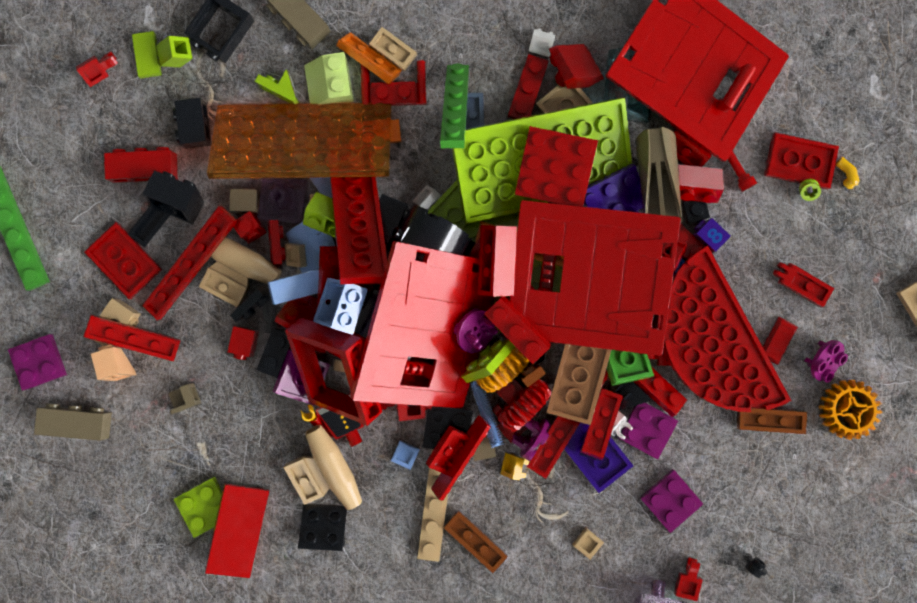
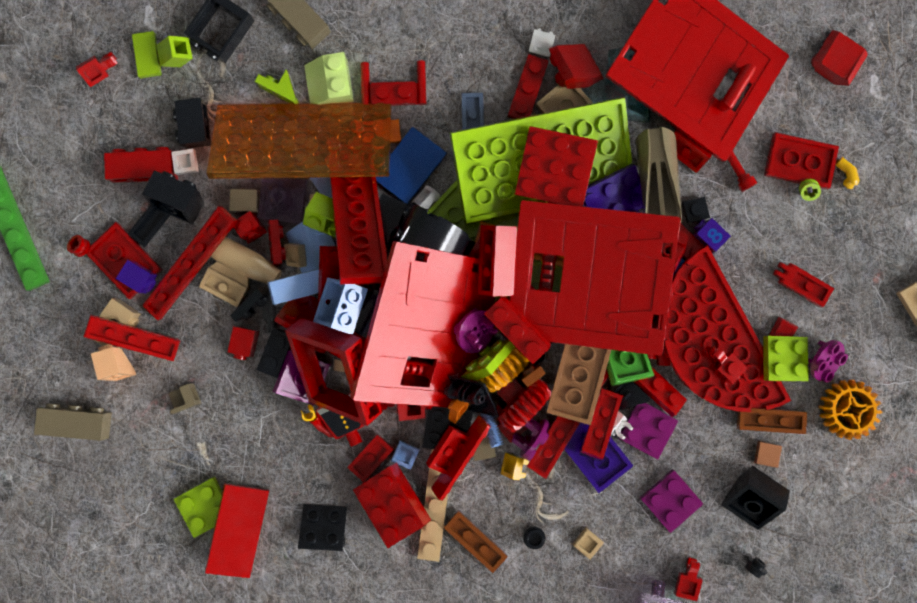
(37, 362): magenta plate -> none
(78, 246): none -> red bush
(137, 277): none -> dark purple brick
(185, 161): none -> white tile
(323, 471): tan plate -> none
(369, 57): orange tile -> none
(370, 458): none -> red plate
(392, 505): none -> red brick
(393, 49): tan plate -> none
(411, 165): none -> blue tile
(455, 106): bright green plate -> none
(457, 409): none -> orange plate
(471, 392): none -> black hinge
(534, 537): none -> black plate
(700, 183): brick -> none
(728, 364): none -> red plate
(756, 498): none -> black slope
(768, 454): none -> nougat tile
(785, 358): none -> lime plate
(839, 59): none -> red slope

